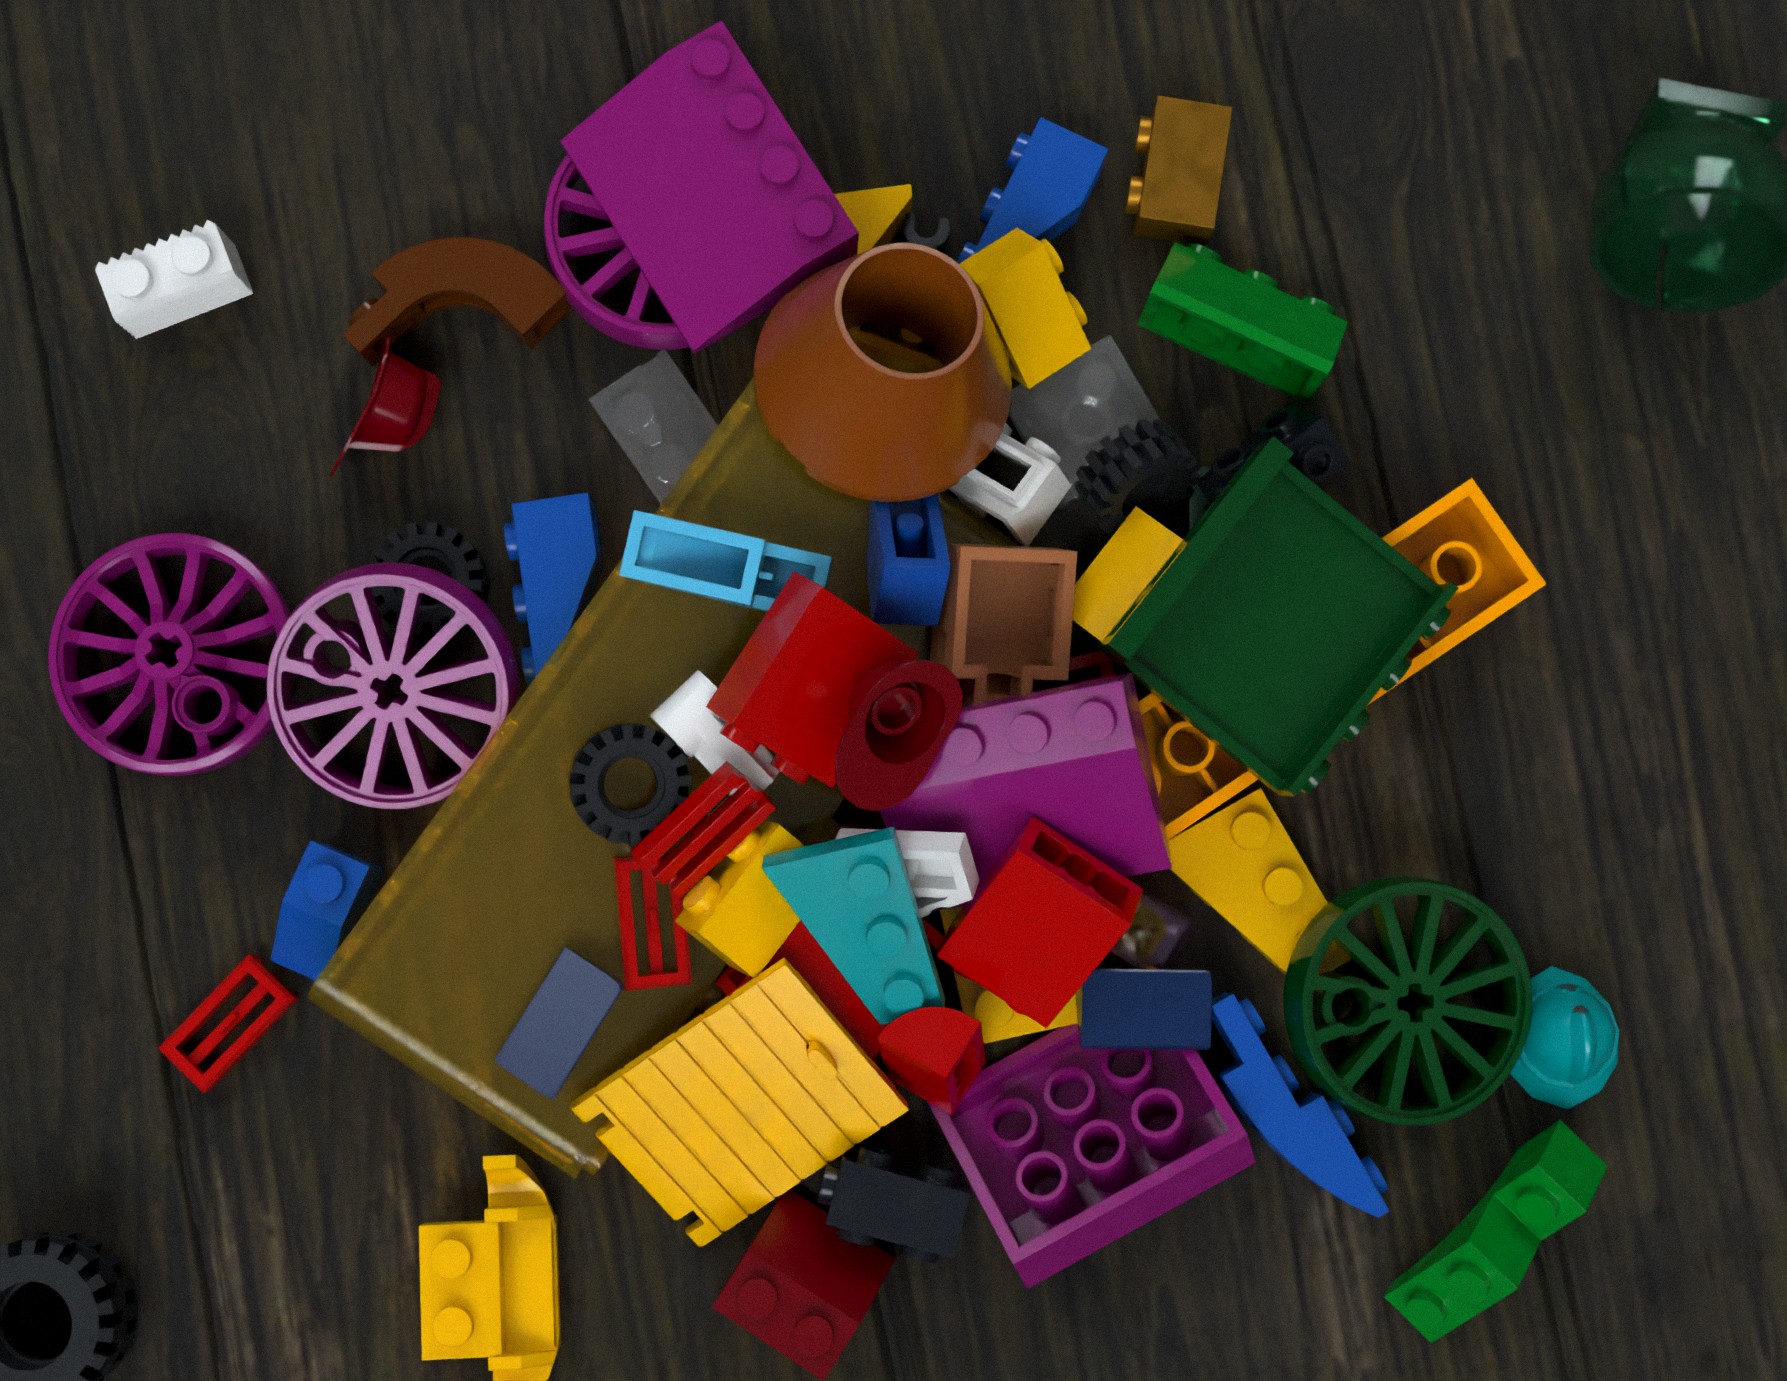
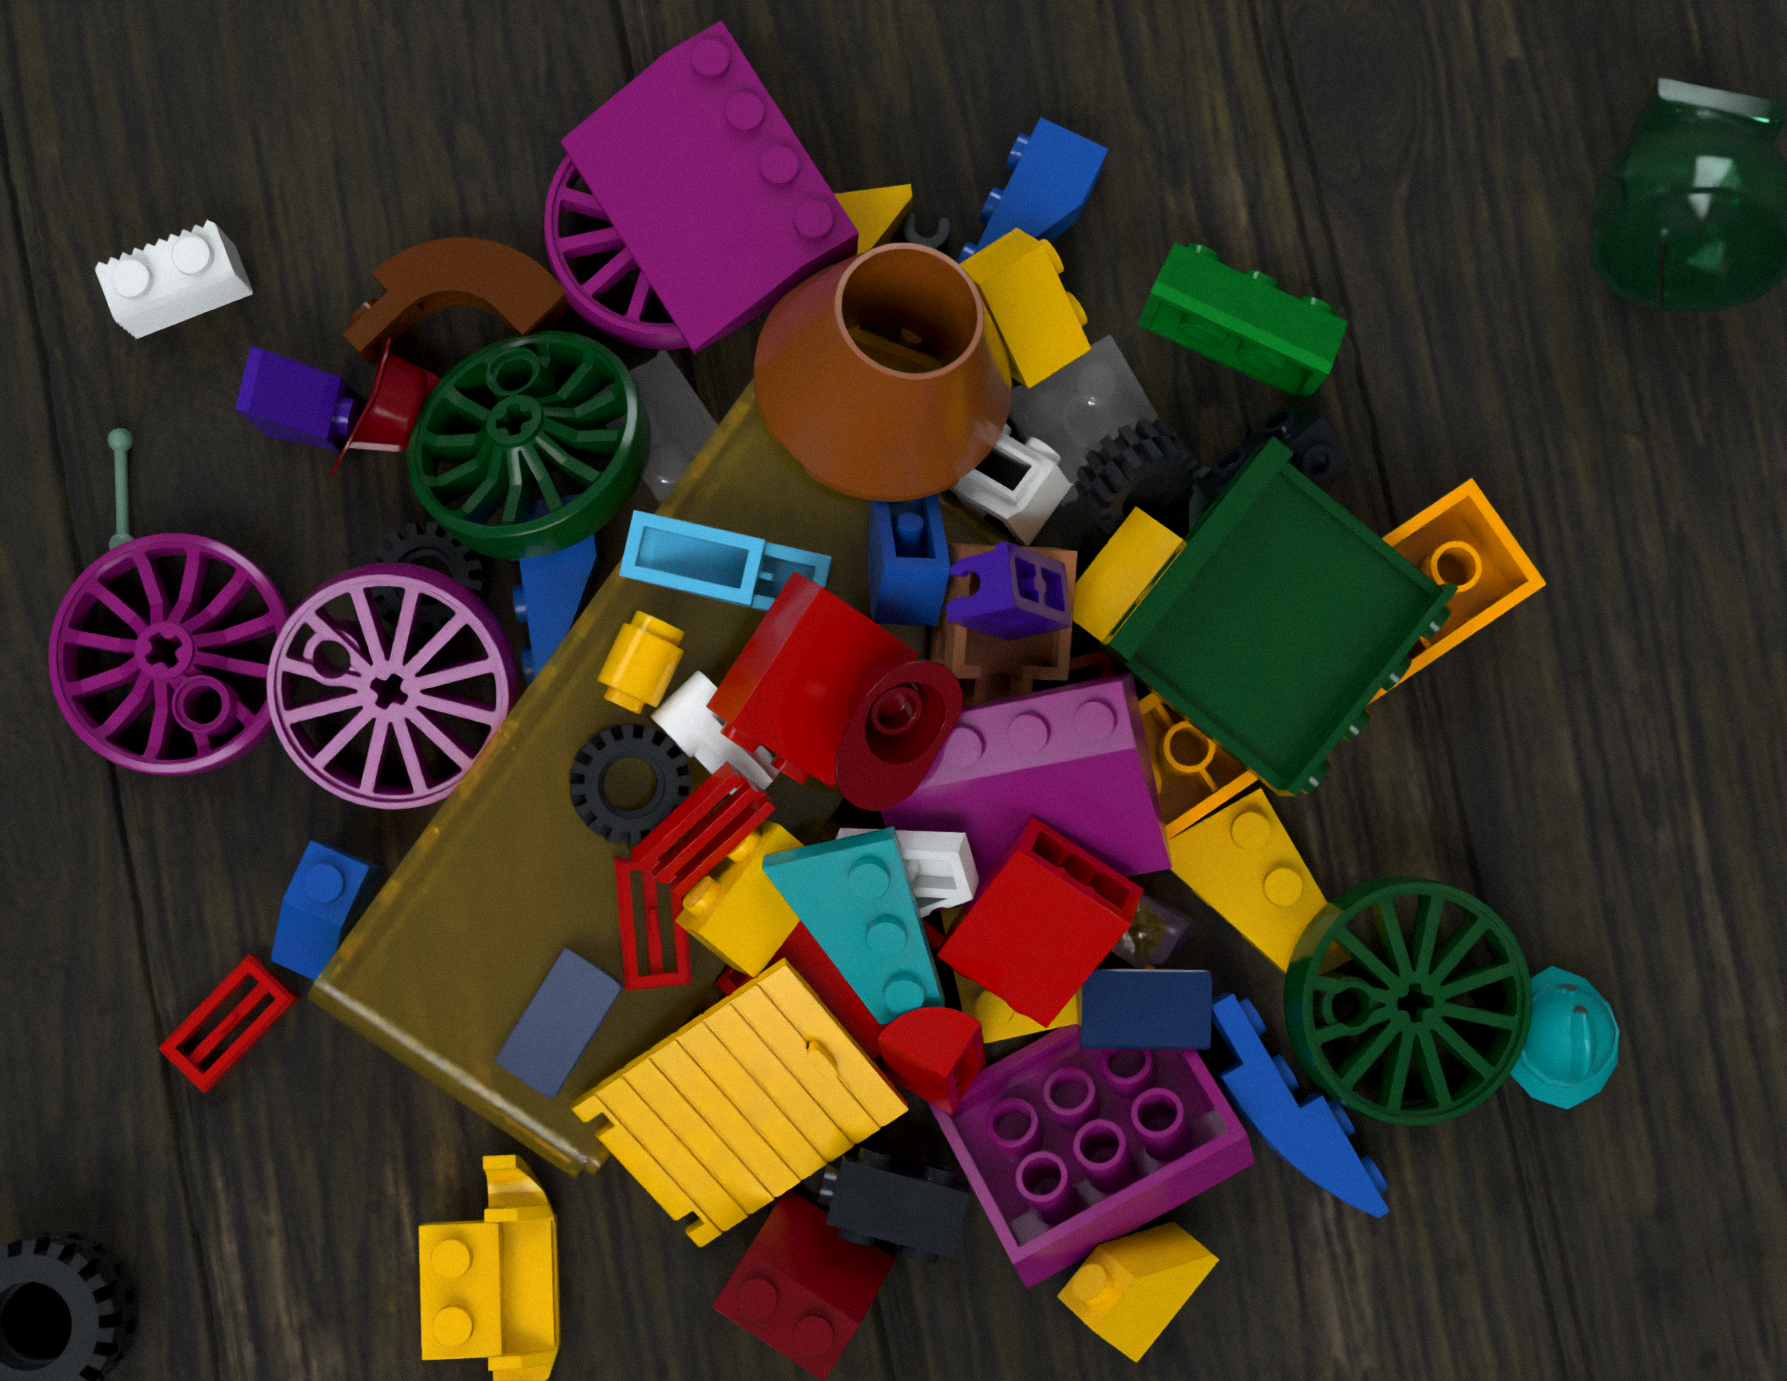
(121, 441): none -> sand green hinge
(296, 401): none -> dark purple slope
(527, 440): none -> dark green piece
(641, 662): none -> yellow brick
(1017, 594): none -> dark purple hinge
(1137, 1285): none -> yellow slope
(1181, 170): pearl gold brick -> none
(1492, 1247): green arch -> none

